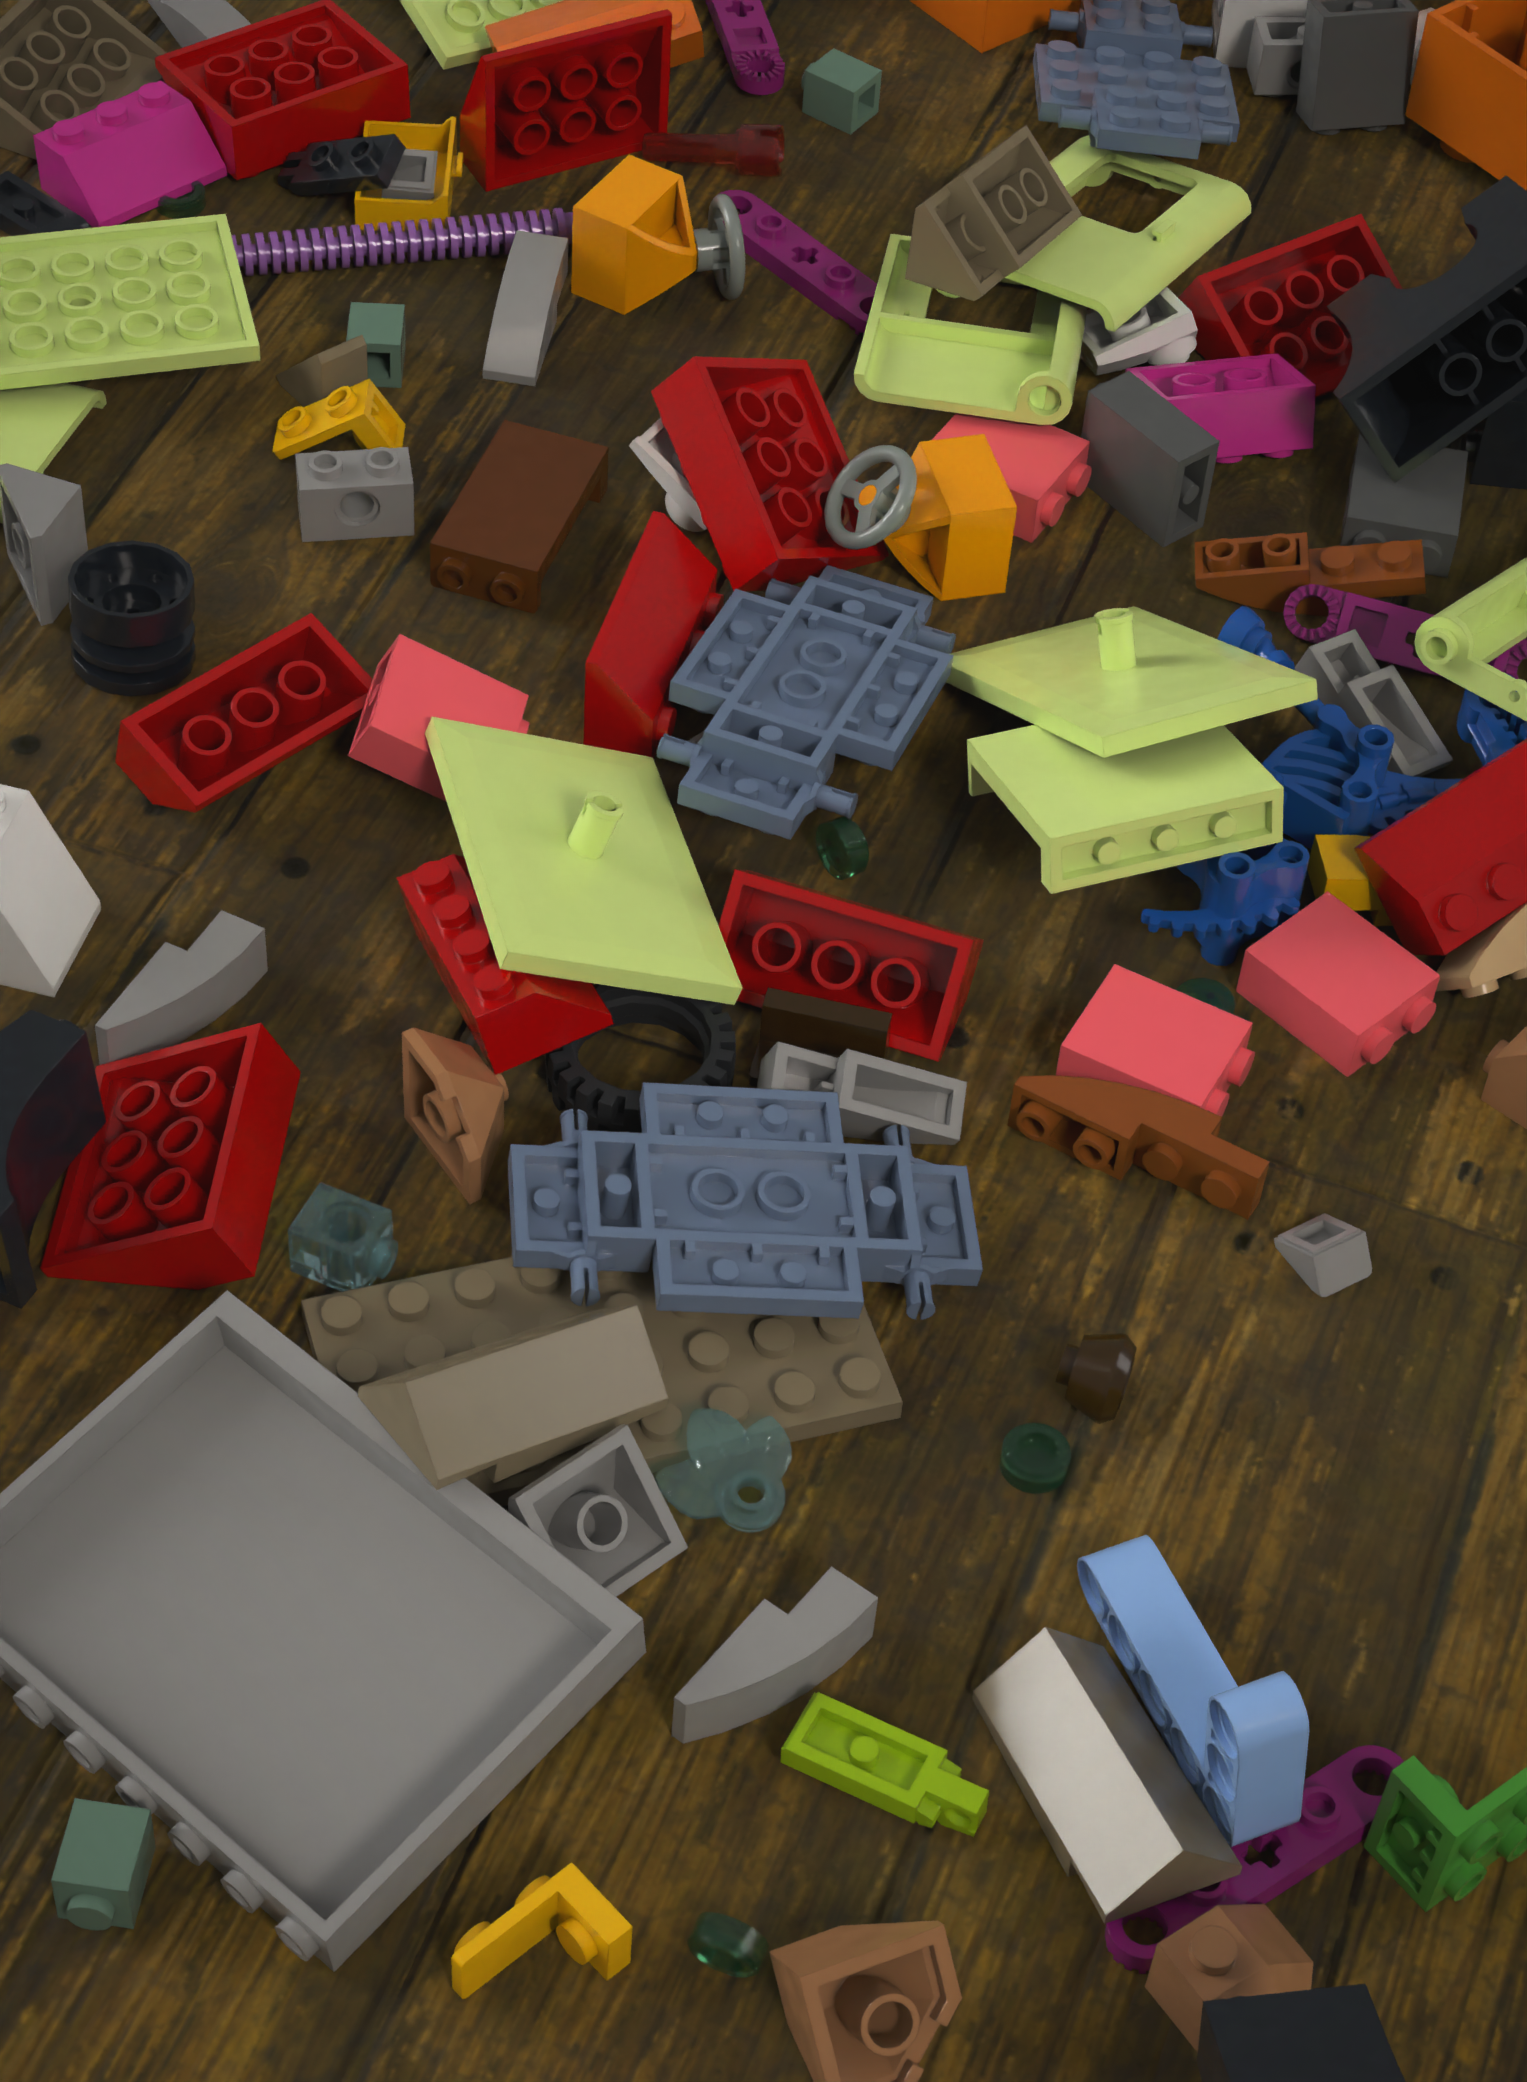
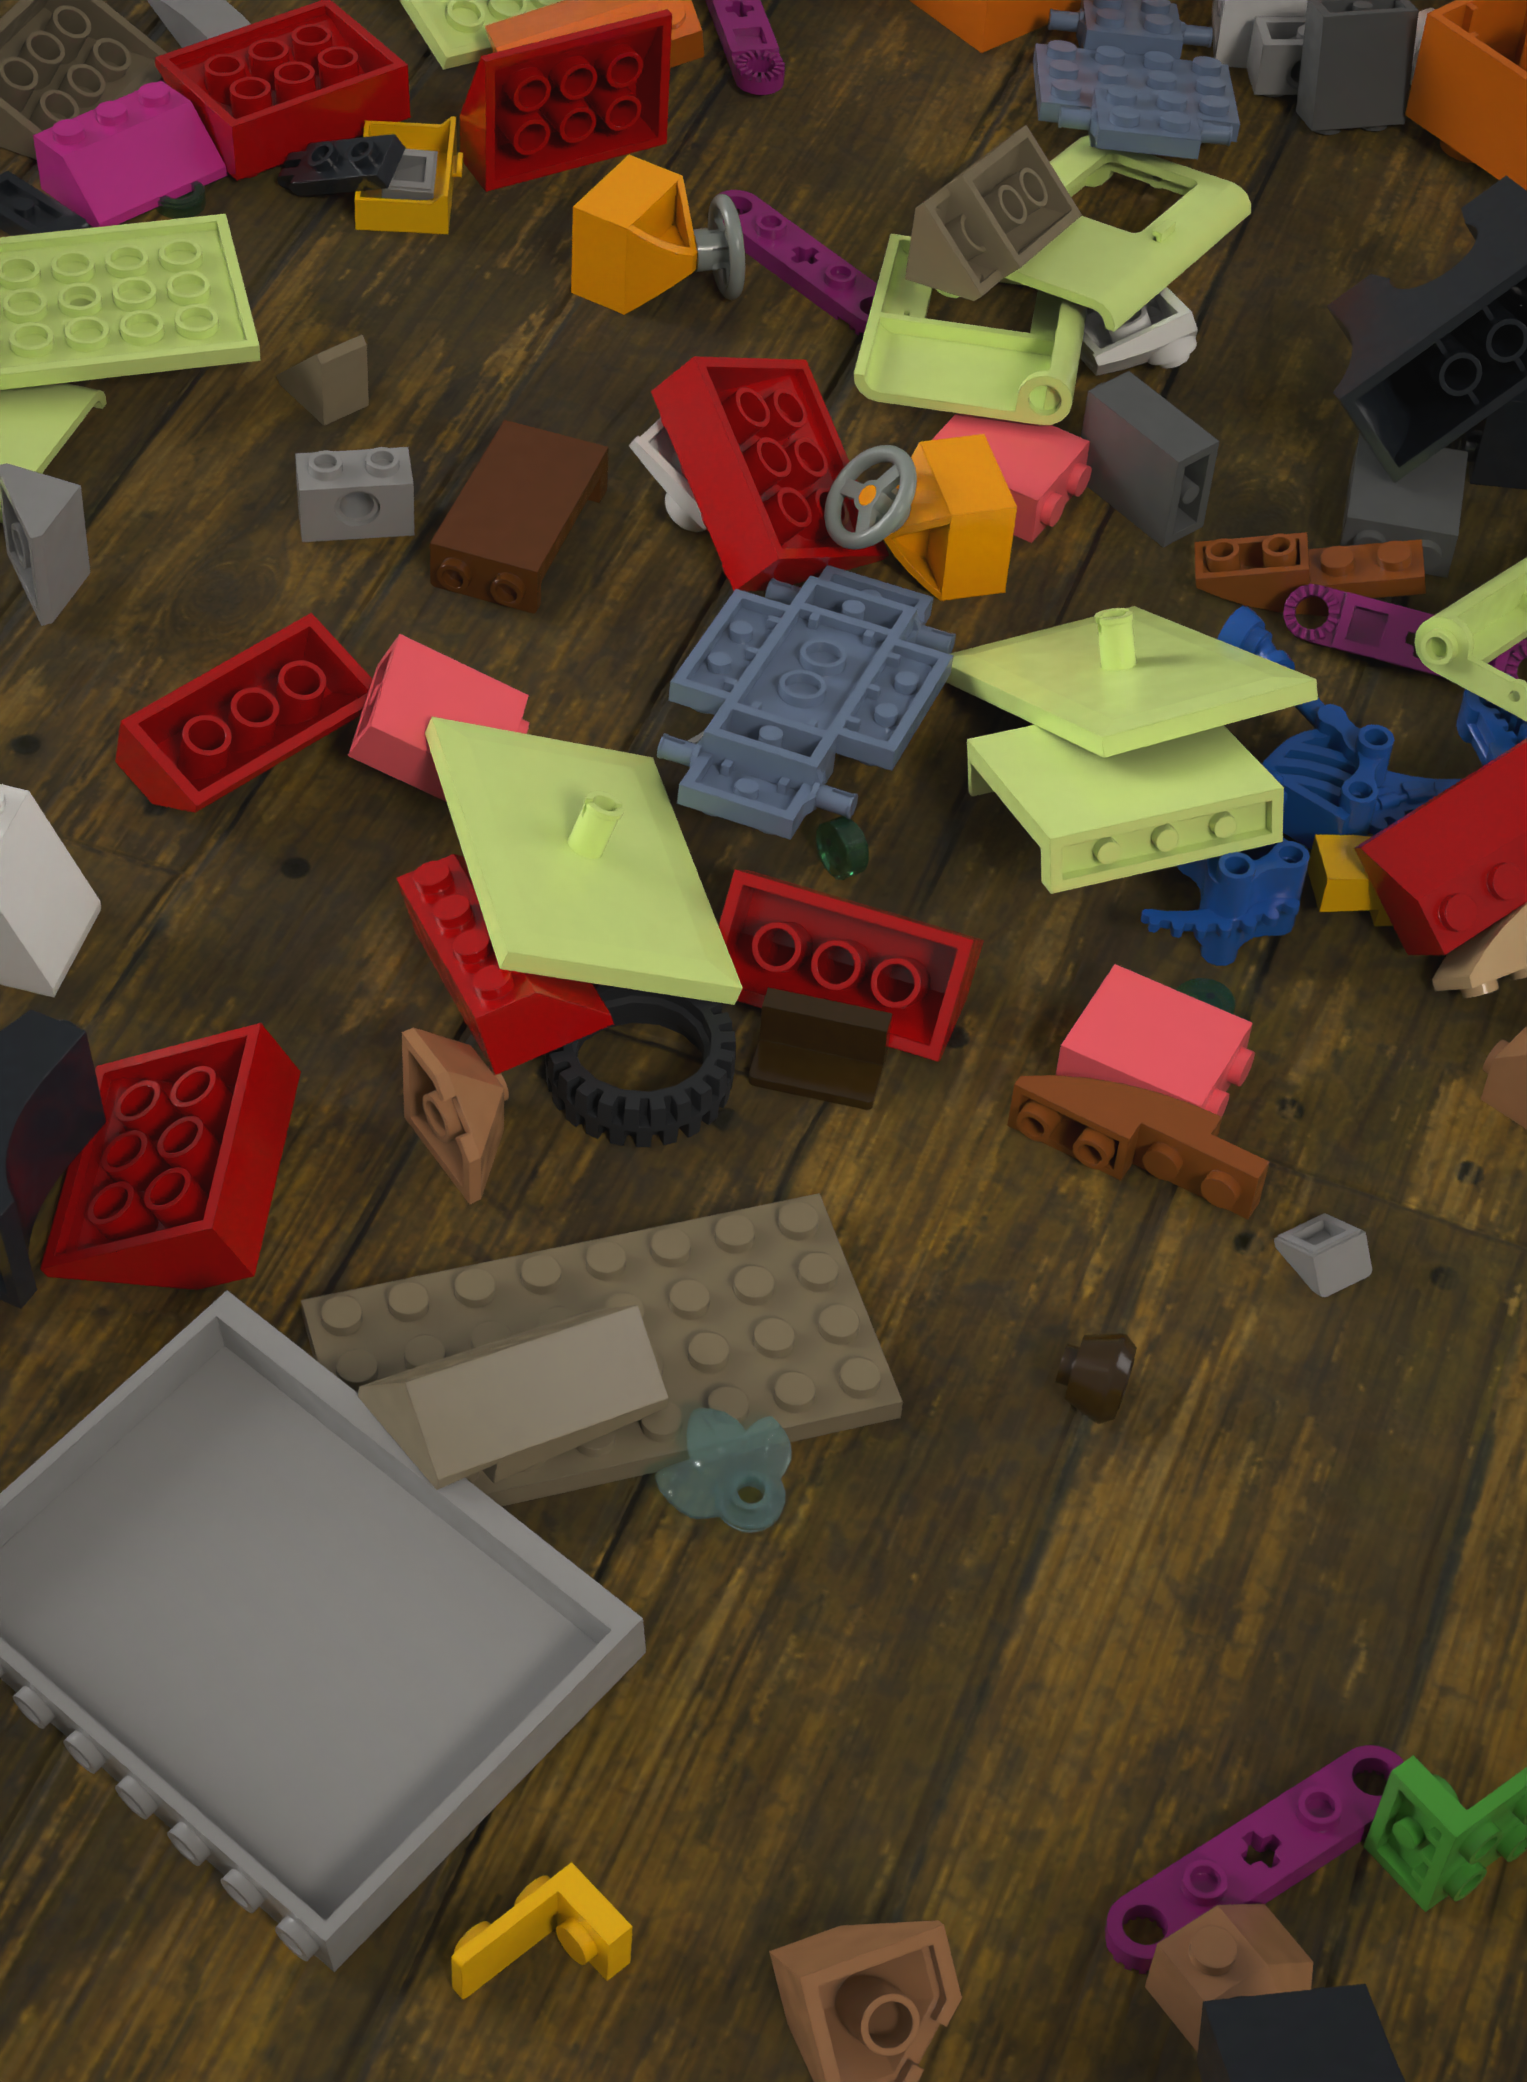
(103, 1864): sand green brick -> none
(132, 618): black wheel -> none
(184, 989): light grey slope -> none
(341, 1240): clear light blue brick -> none
(345, 409): yellow bracket -> none
(385, 339): sand green brick -> none
(396, 242): medium lavender hose -> none
(526, 308): light grey slope -> none
(603, 1512): light grey slope -> none
(645, 639): red slope -> none
(727, 1944): clear green tile -> none
(743, 1206): sand blue piece -> none
(752, 149): clear red piece -> none
(776, 1658): light grey slope -> none
(841, 91): sand green brick -> none
(872, 1092): light grey slope -> none
(883, 1766): lime hinge -> none
(1035, 1458): clear green tile -> none
(1100, 1777): slope -> none
(1232, 1742): light blue beam -> none
(1242, 401): dark pink slope -> none
(1281, 301): red slope -> none
(1338, 984): coral brick -> none
(1375, 696): light grey slope -> none

